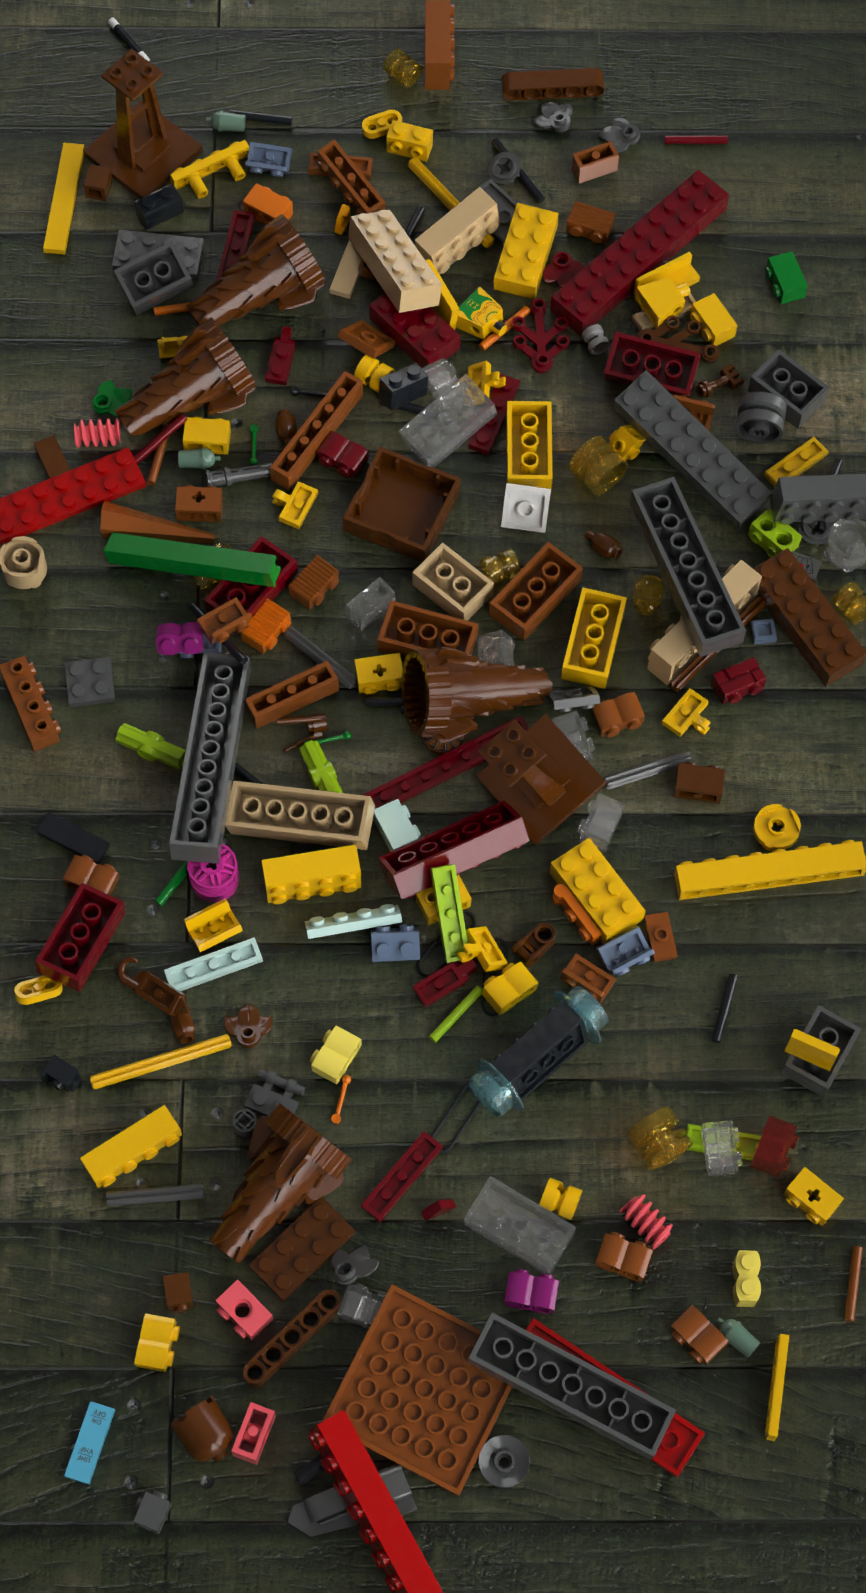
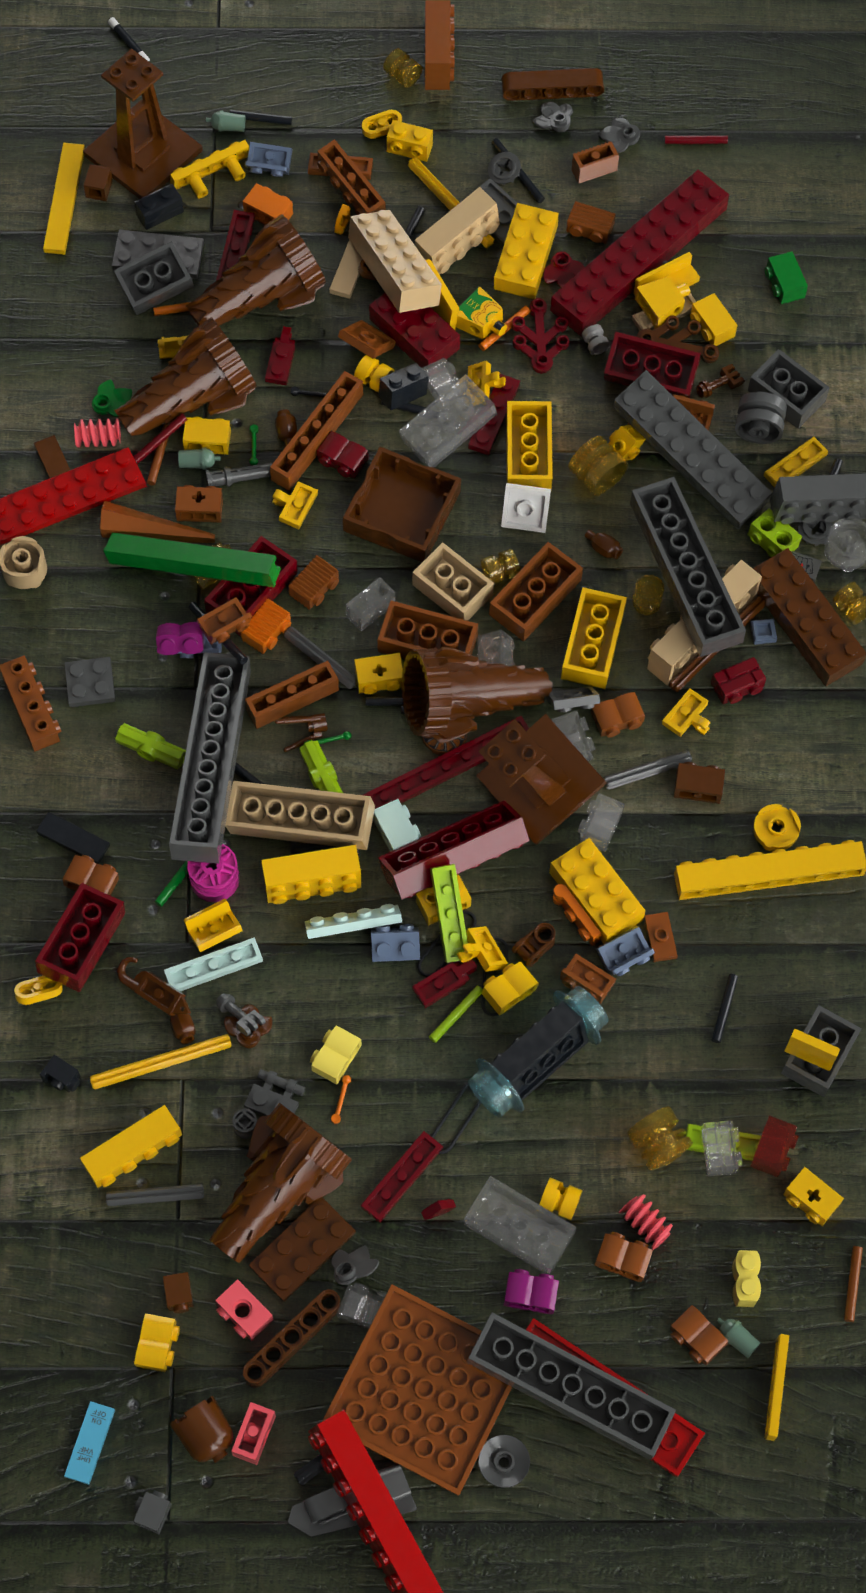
(225, 1003): none -> dark grey hinge

